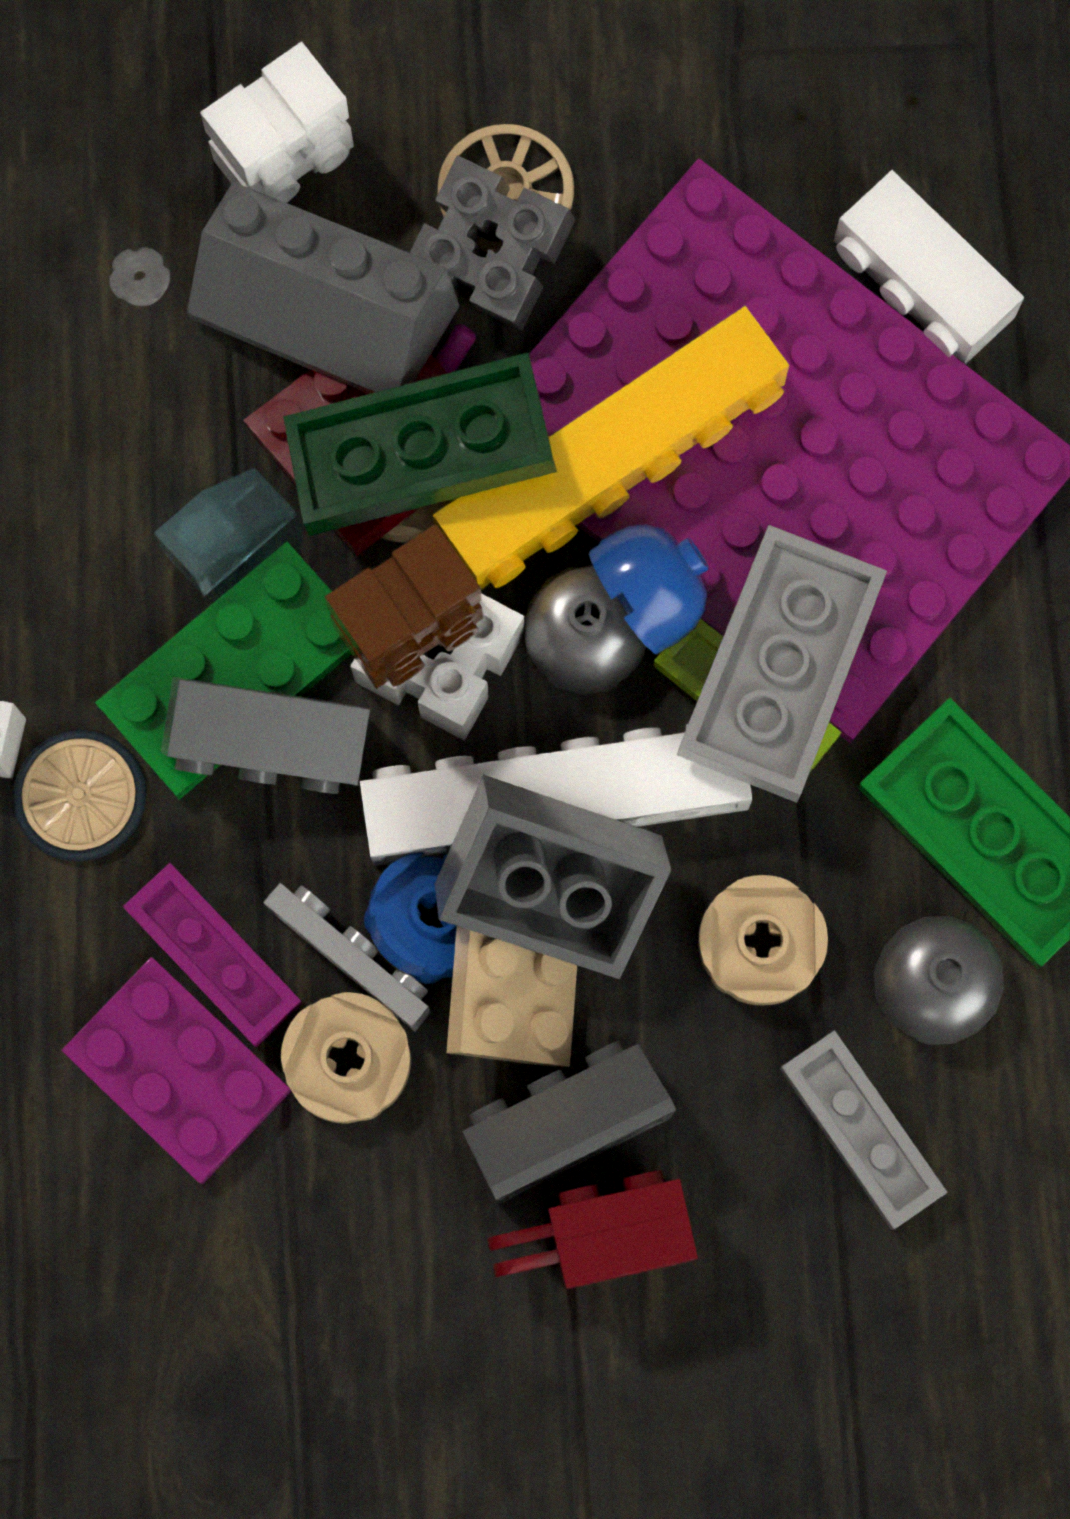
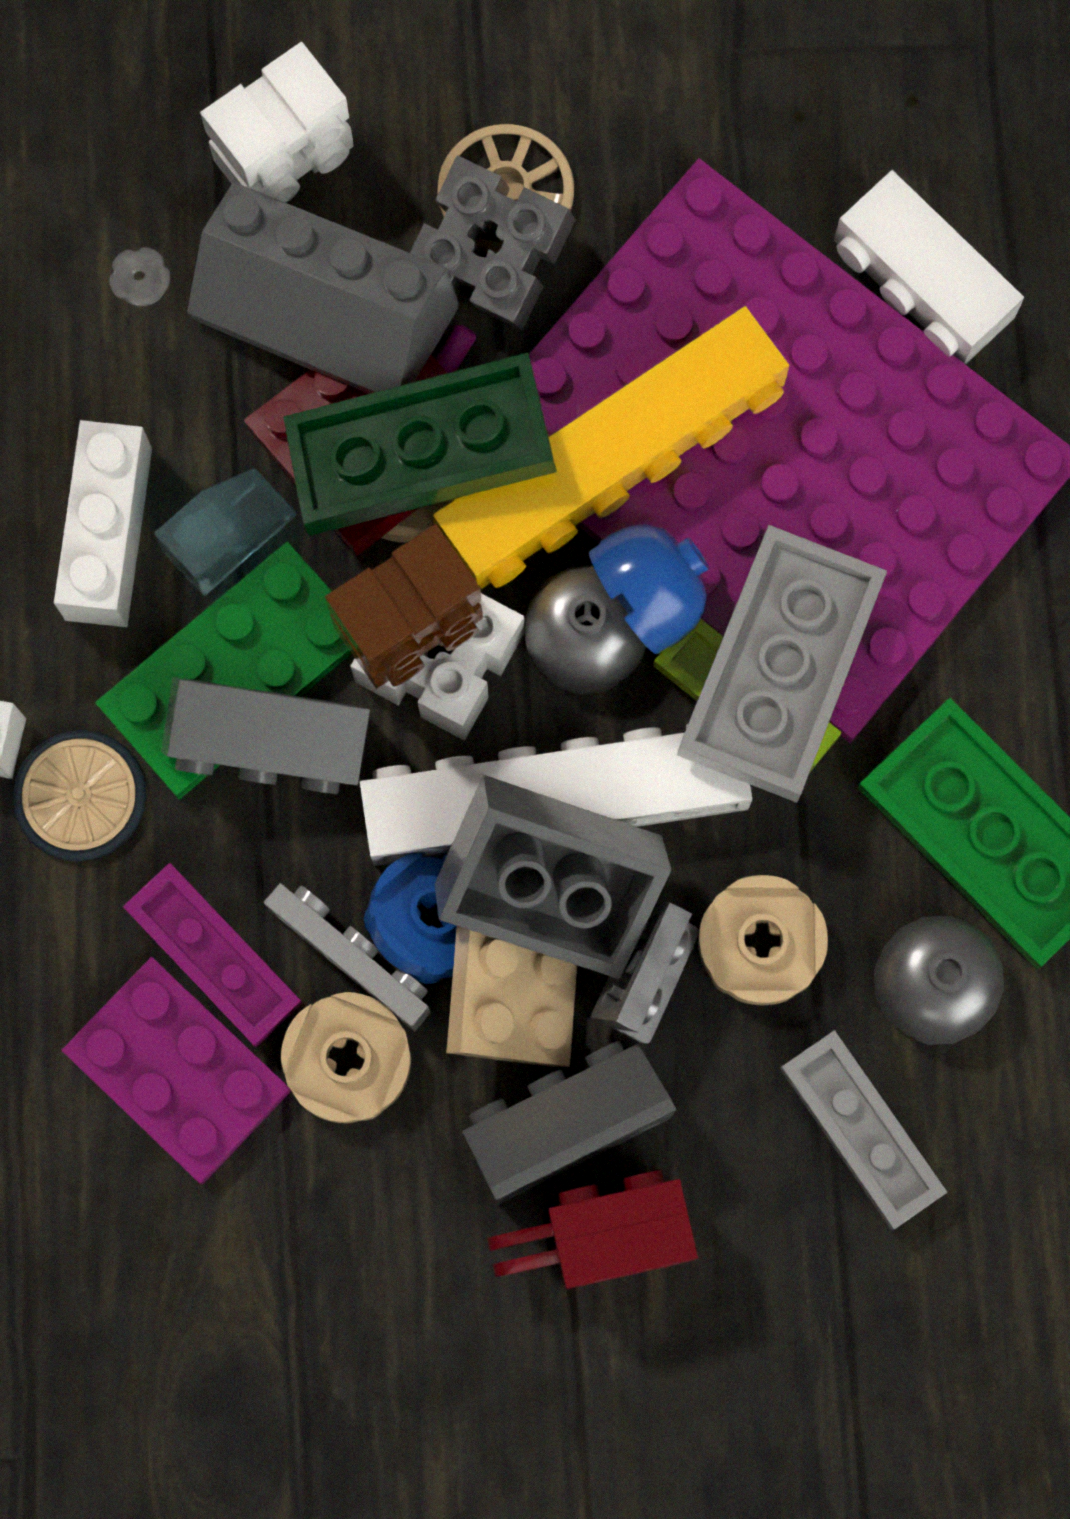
(103, 524): none -> white brick
(645, 987): none -> flat silver bracket

